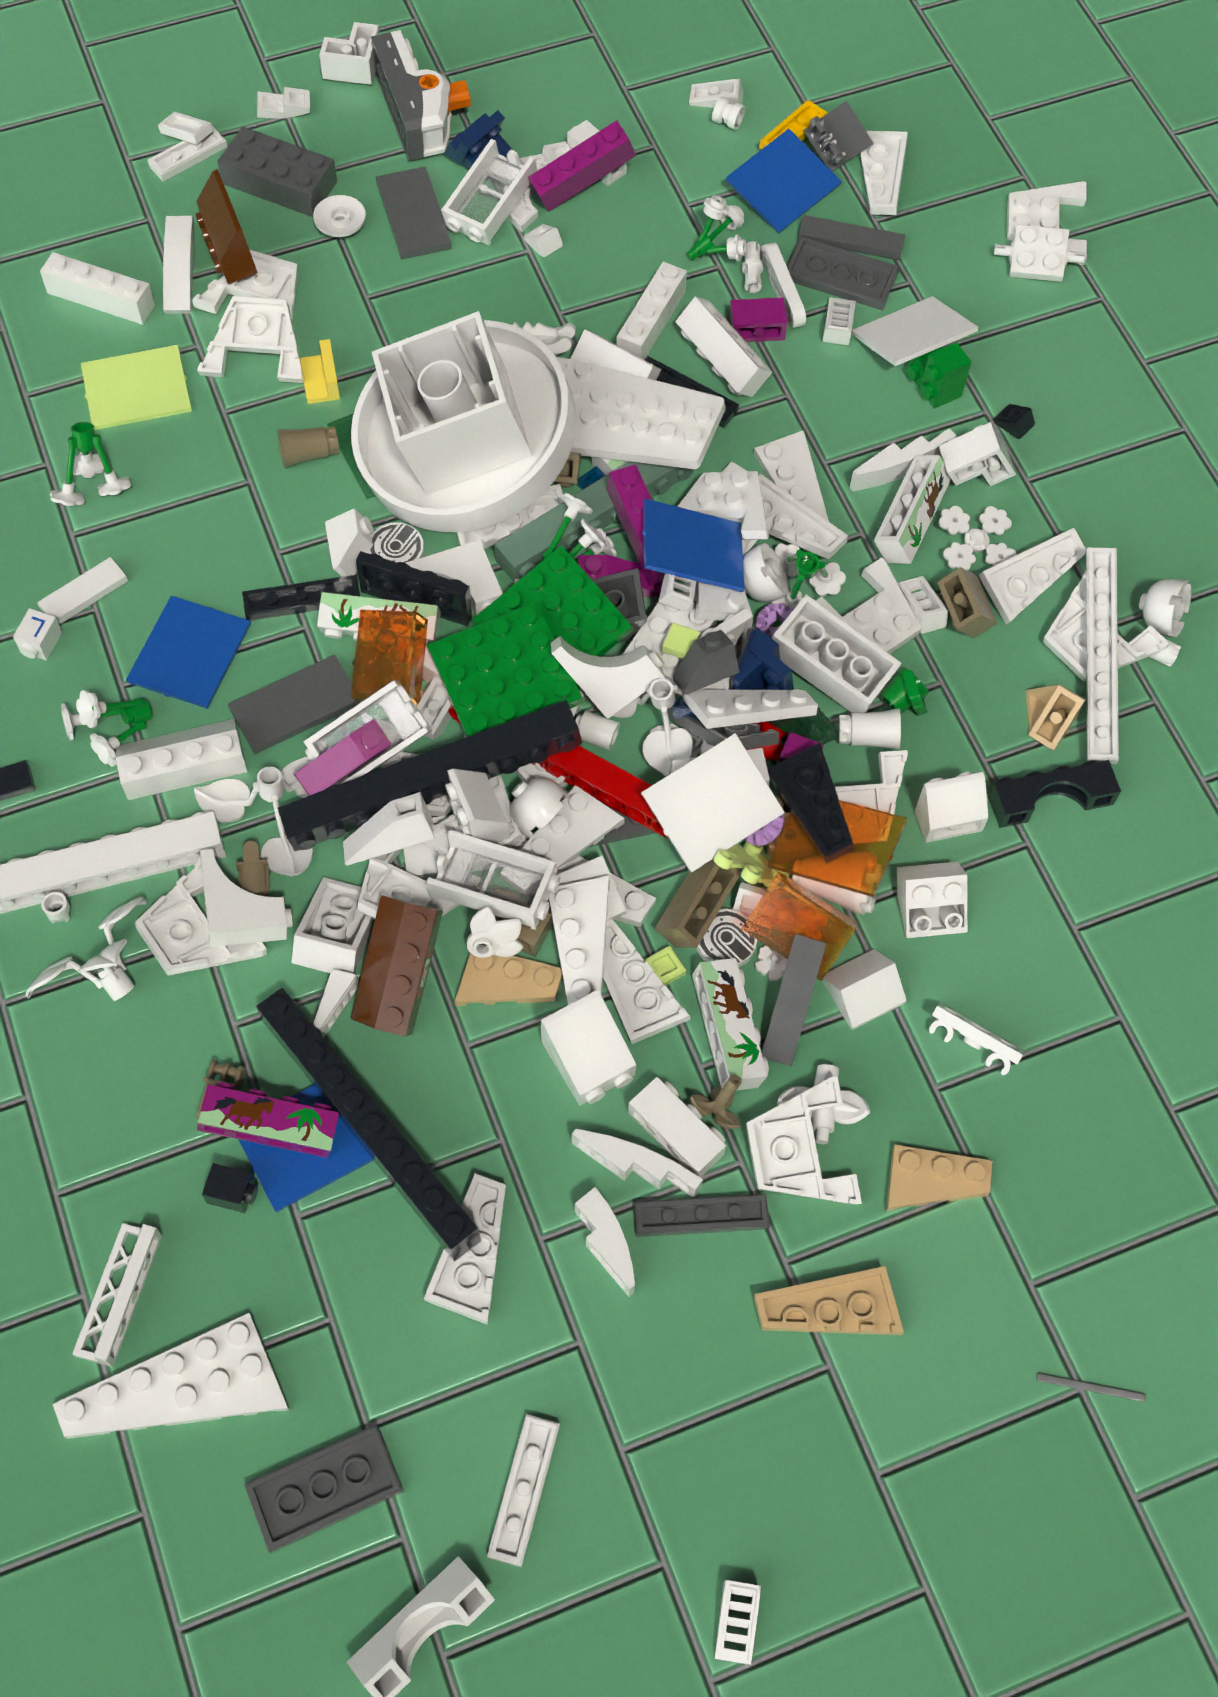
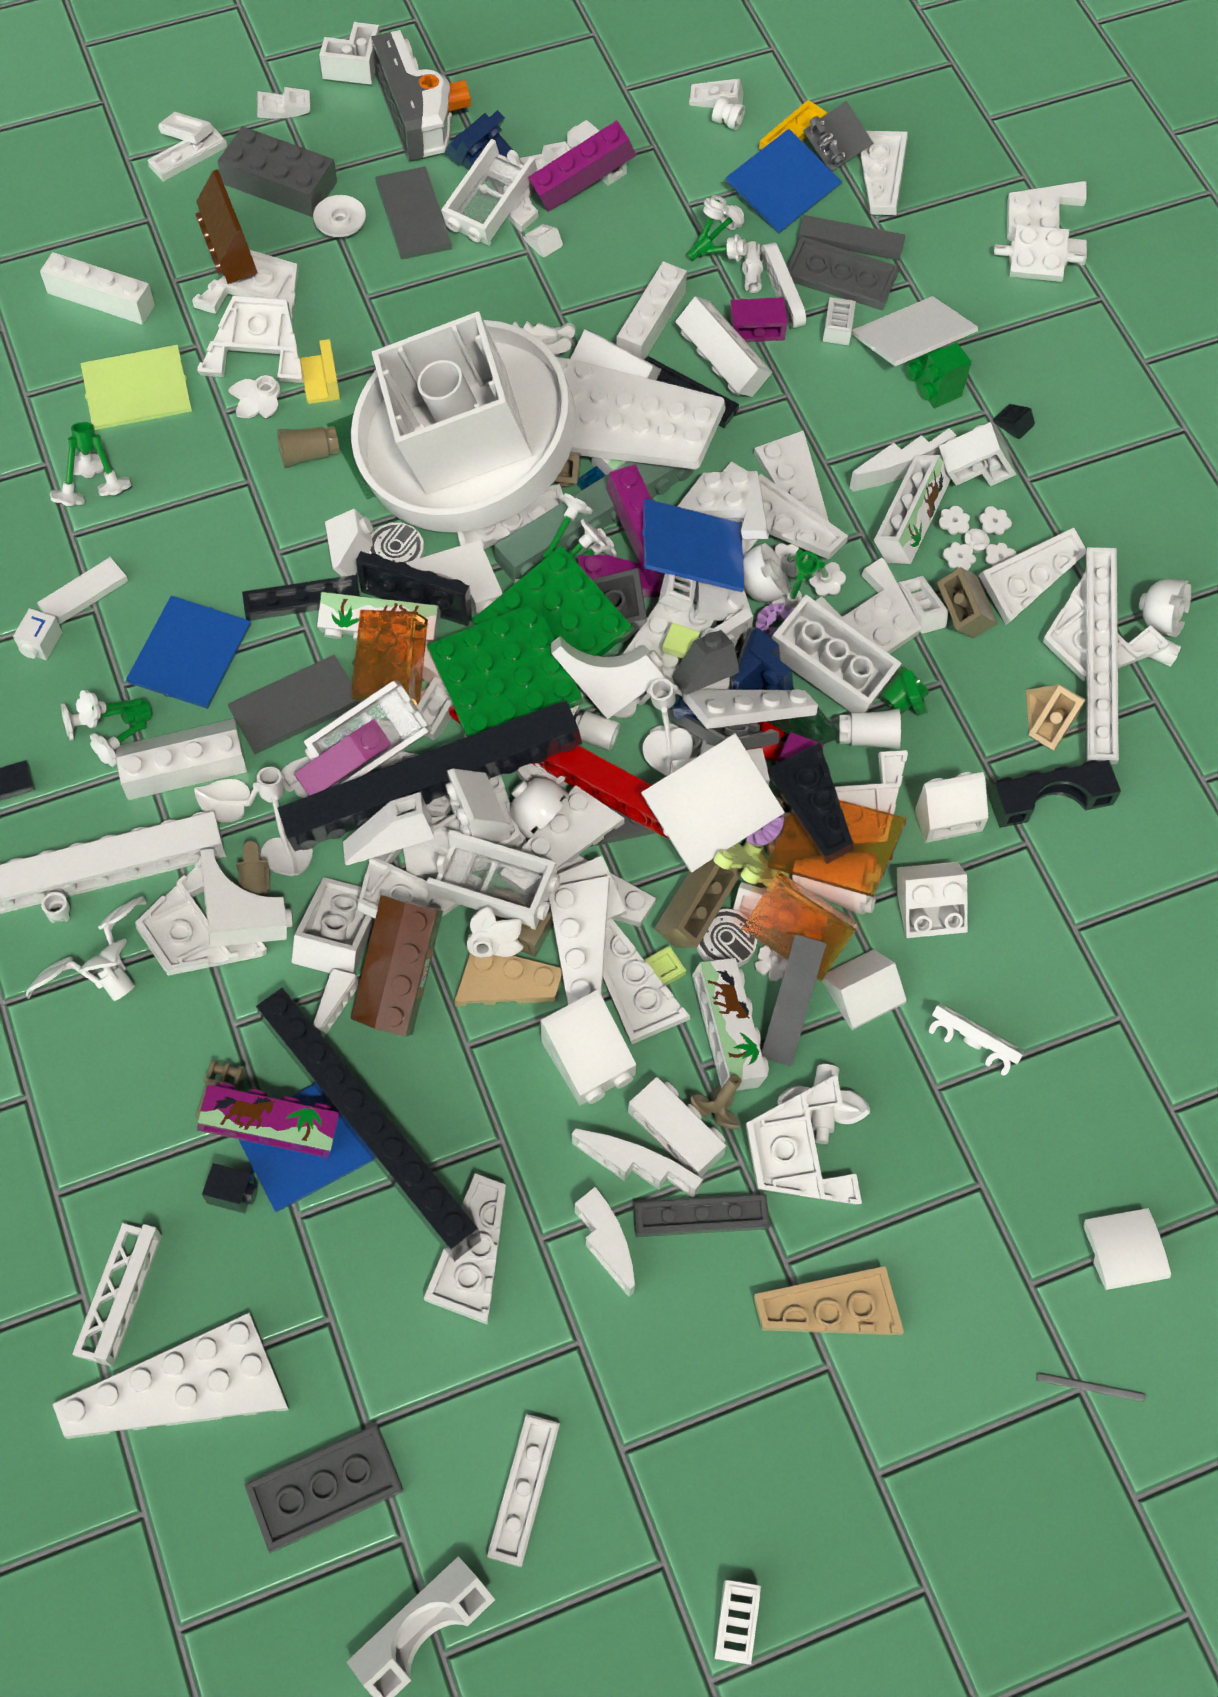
(178, 264): white slope -> none
(255, 398): none -> white plate
(935, 1176): tan wing -> none
(1127, 1249): none -> white slope

